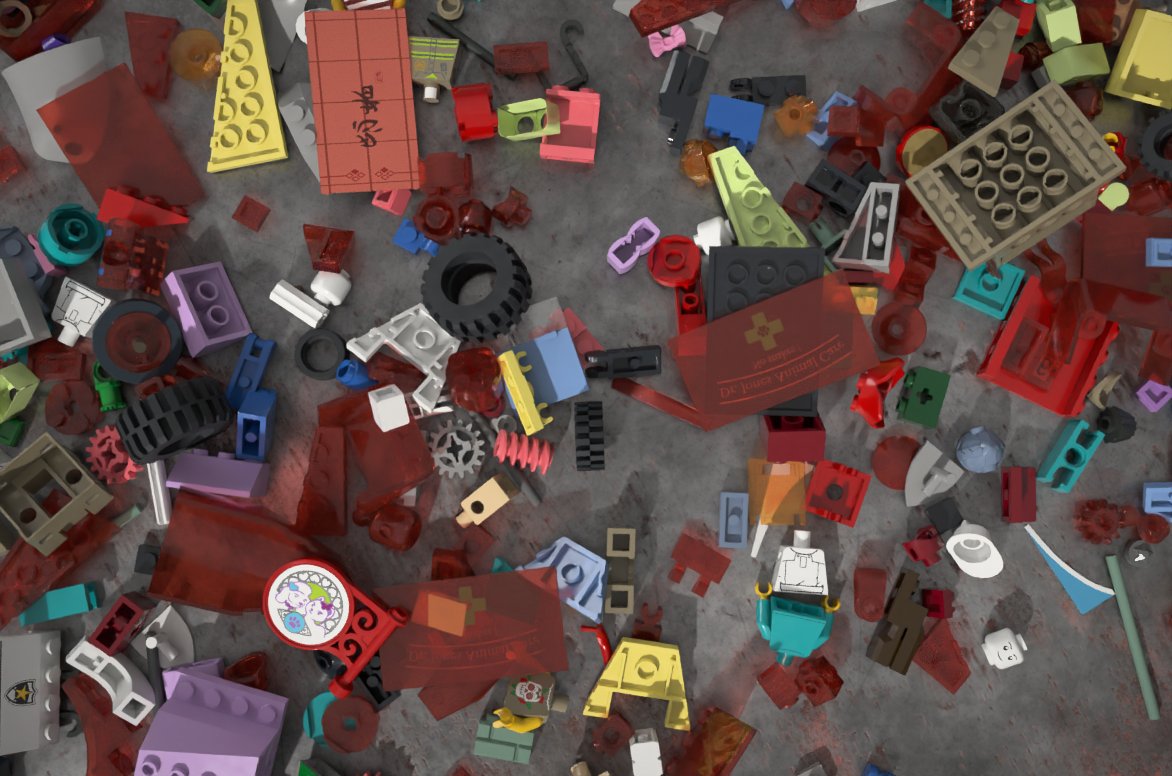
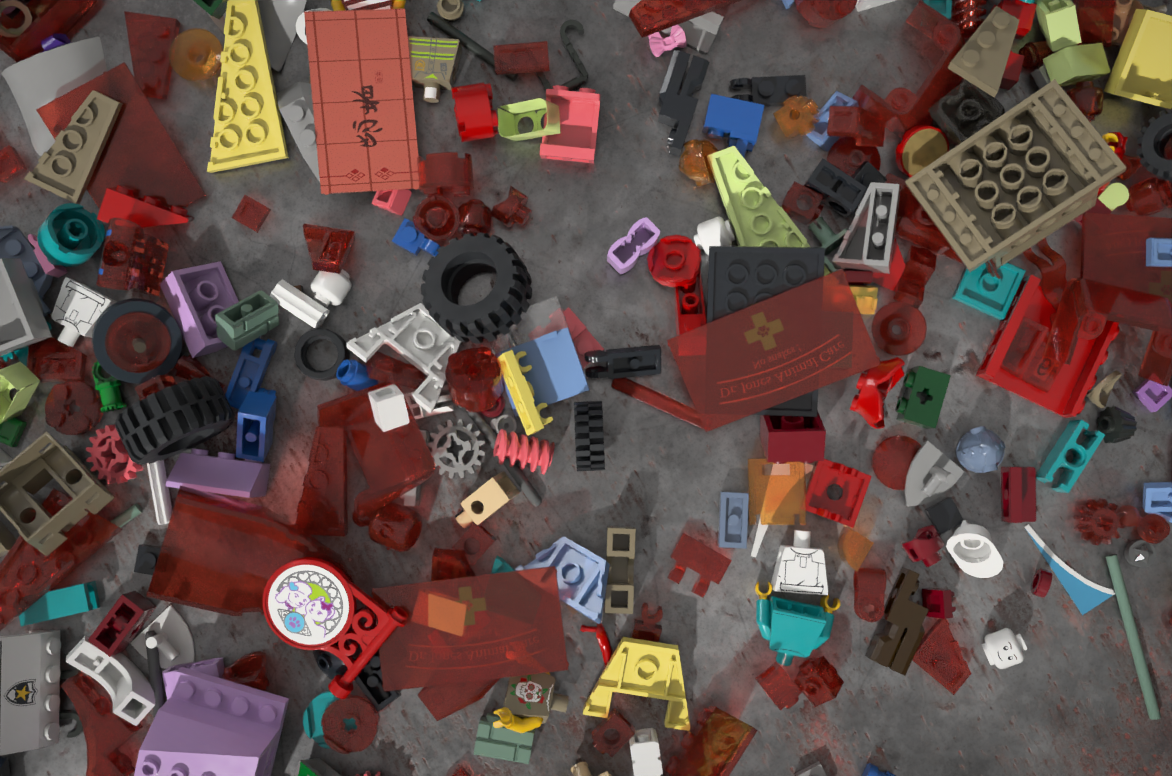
(77, 149): none -> dark tan wing
(247, 320): none -> sand green brick
(853, 548): none -> clear orange brick
(1041, 582): none -> dark red tile

